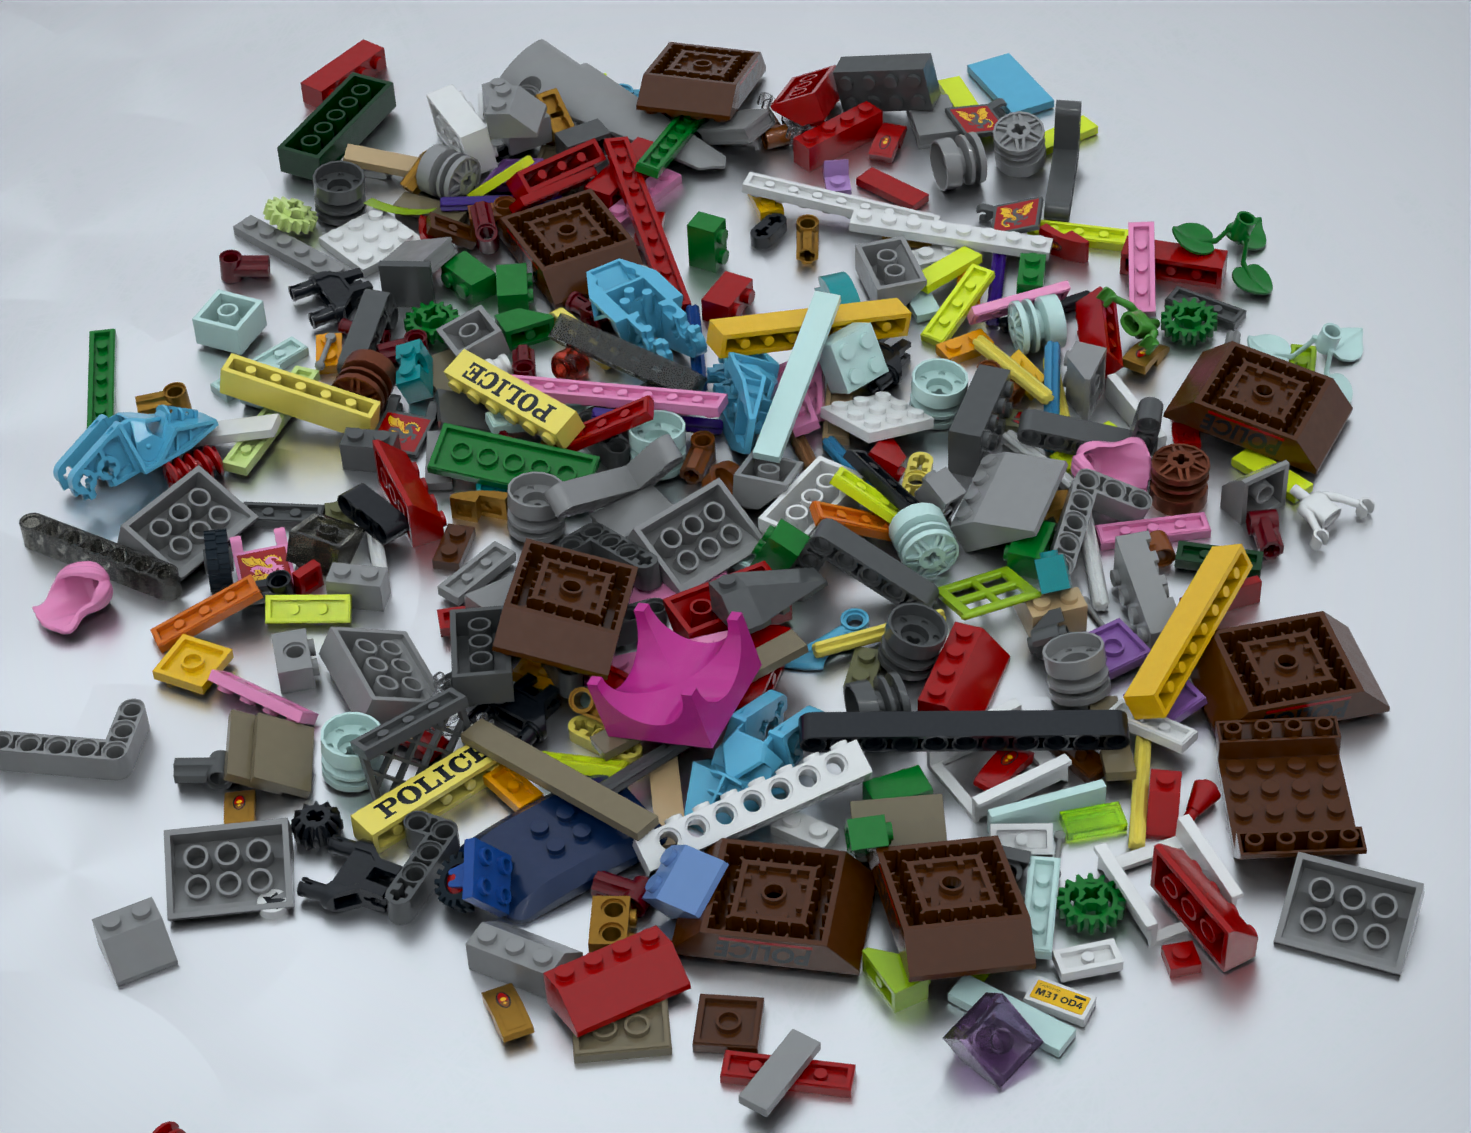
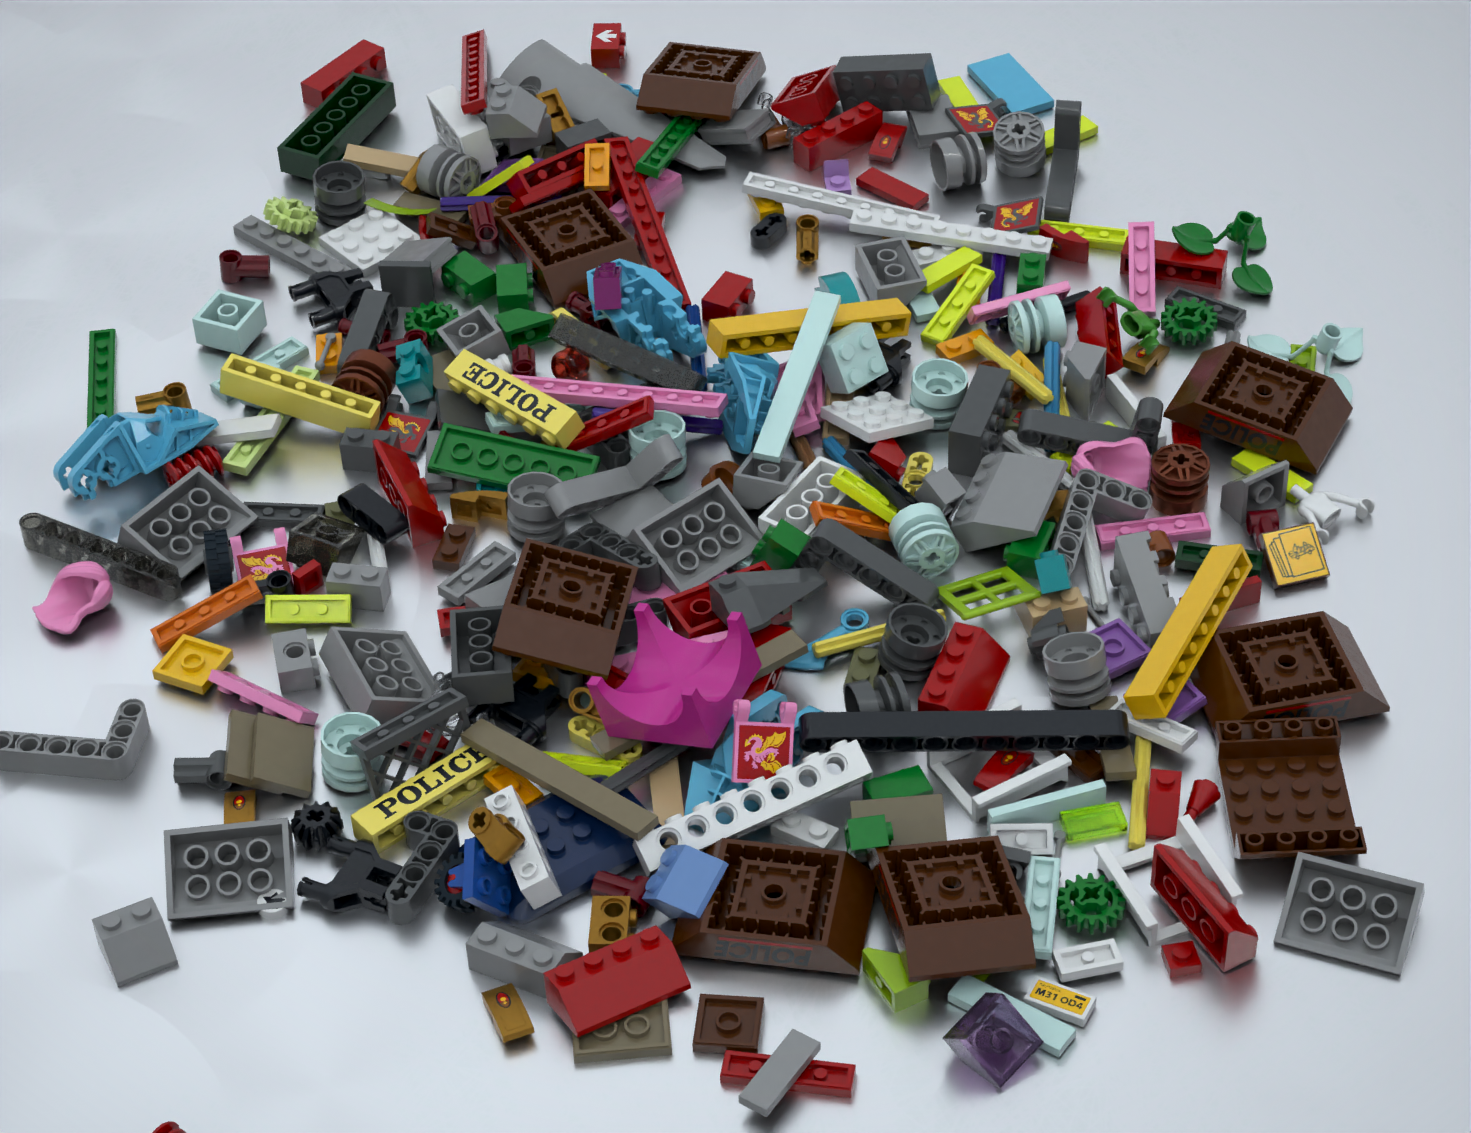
(474, 73): none -> red plate
(495, 834): none -> pearl gold piece
(529, 861): none -> white brick
(597, 167): none -> light orange plate
(607, 45): none -> red brick
(608, 286): none -> magenta slope
(699, 457): dark orange piece -> none
(707, 242): green brick -> none
(761, 746): none -> flag
(1294, 555): none -> yellow tile

